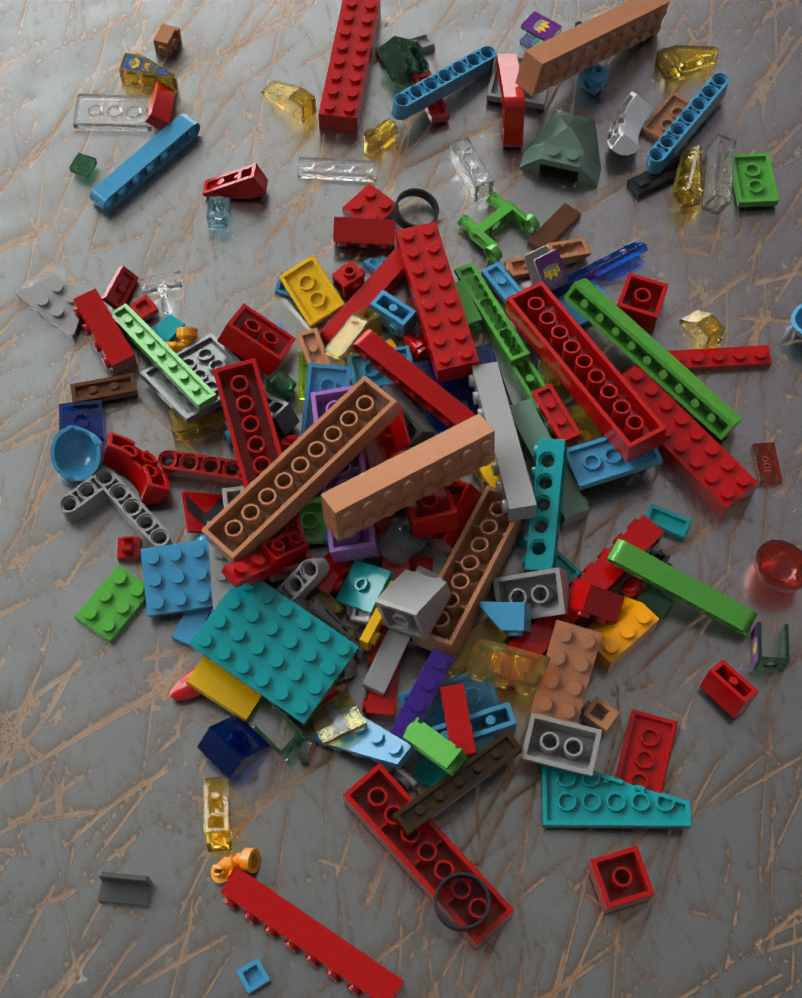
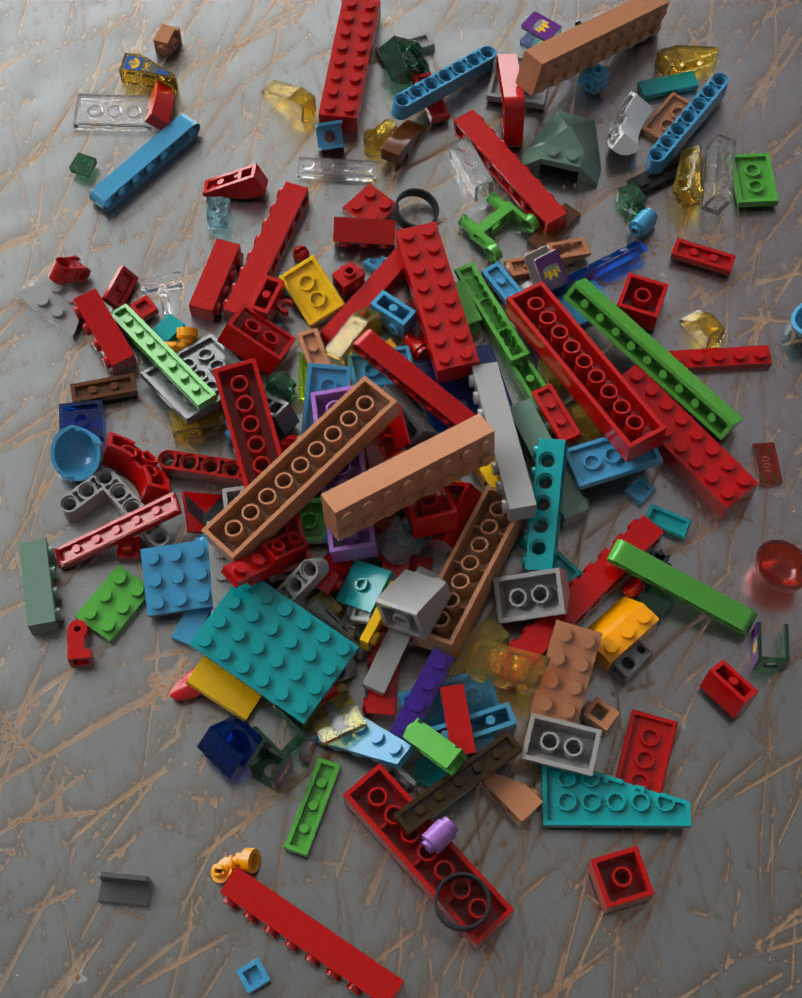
(39, 586): none -> sand green brick
(68, 270): none -> red piece
(77, 644): none -> red leg
(118, 531): none -> tile
(216, 280): none -> red brick
(217, 814): clear yellow slope -> none
(261, 759): none -> clear green piece
(268, 246): none -> red brick
(271, 298): none -> red brick
(300, 254): none -> red hinge
(312, 807): none -> bright green plate
(334, 126): none -> dark azure piece
(402, 142): none -> reddish brown slope
(439, 835): none -> medium lavender brick
(509, 616): dark azure slope -> none
(510, 172): none -> red brick
(513, 797): none -> nougat slope
(596, 601): red brick -> none
(630, 663): none -> dark grey leg
(631, 198): none -> clear green brick
(640, 490): none -> dark azure tile
(643, 222): none -> dark azure brick
(667, 84): none -> teal tile
(703, 256): none -> red plate

